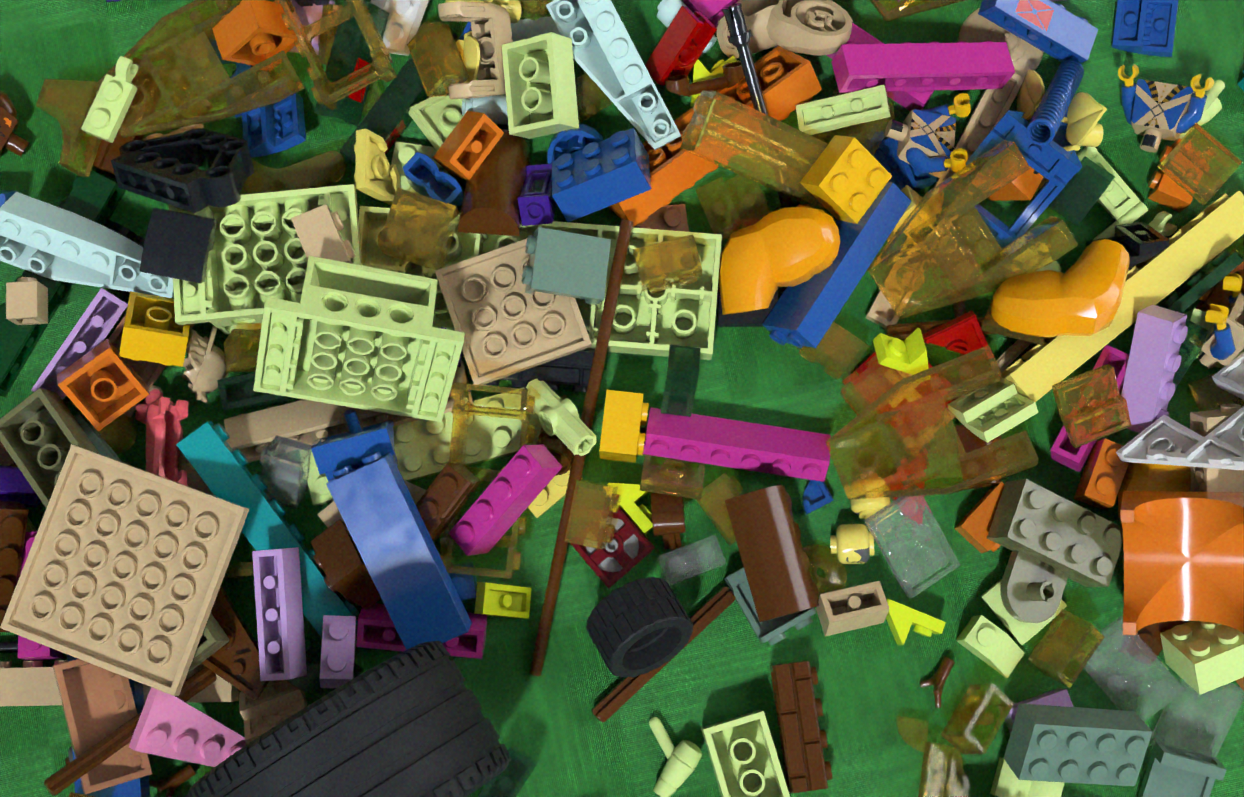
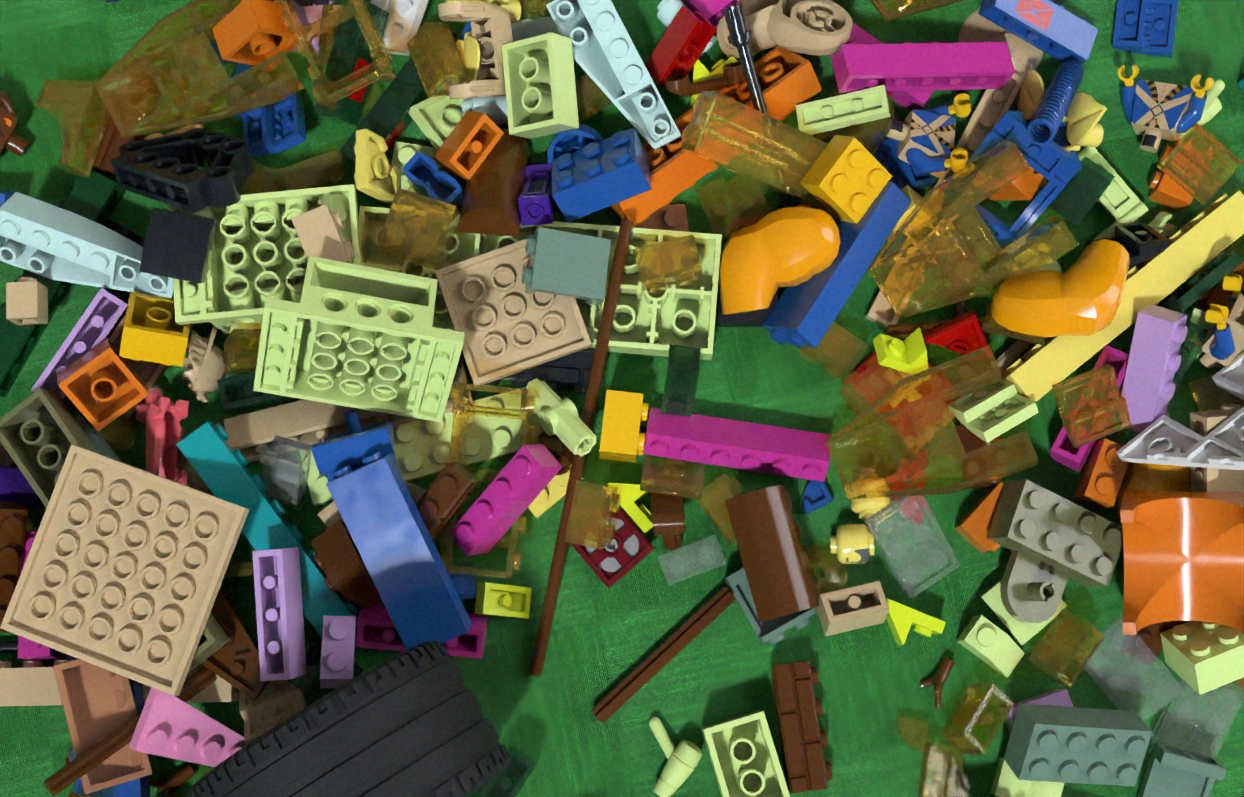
(112, 101): yellowish green plate -> none
(639, 627): black tyre -> none

